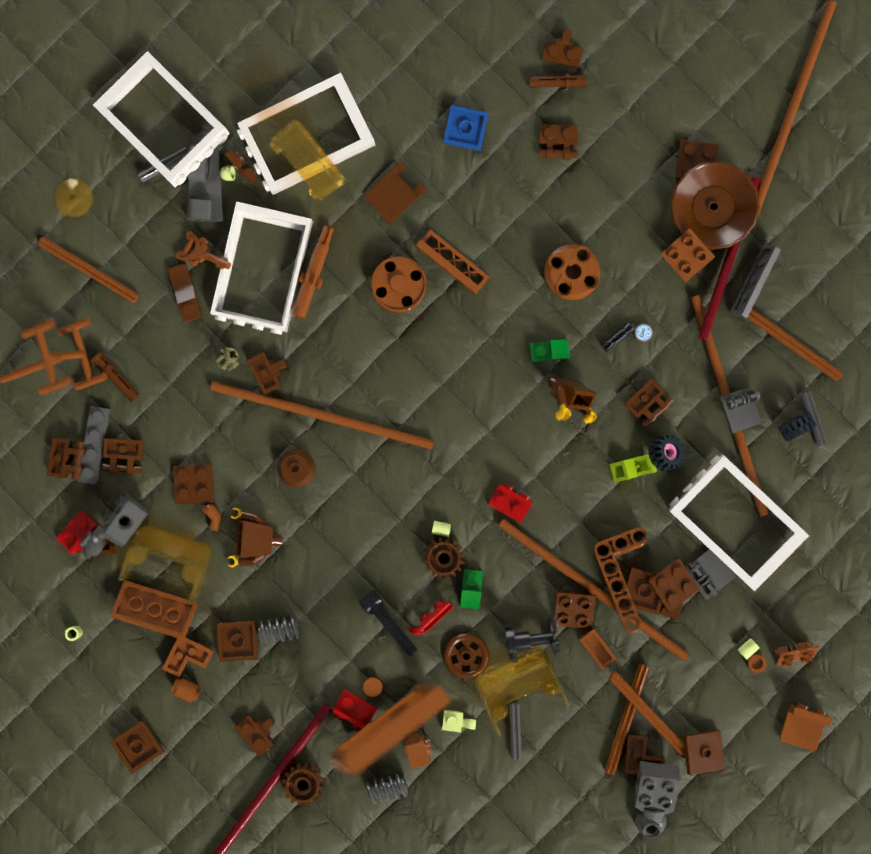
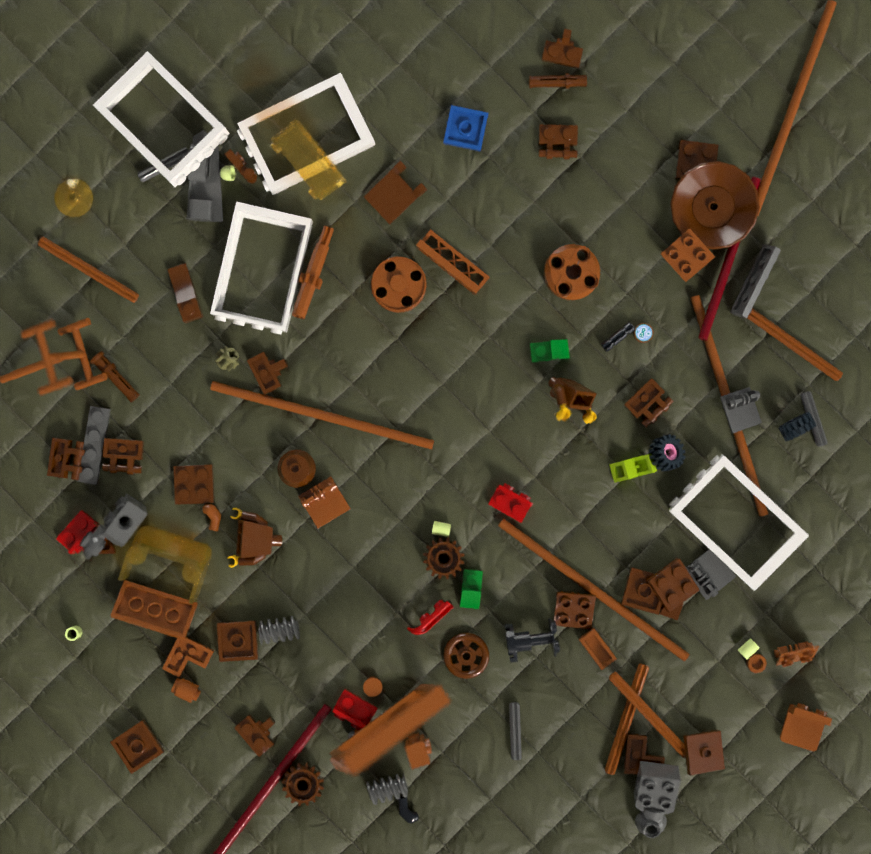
(200, 252): dark orange piece -> none
(324, 502): none -> dark orange hinge
(373, 604): black axle -> none
(408, 815): none -> black arm
(454, 721): yellowish green plate -> none
(515, 681): clear yellow windscreen -> none
(617, 576): dark orange beam -> none

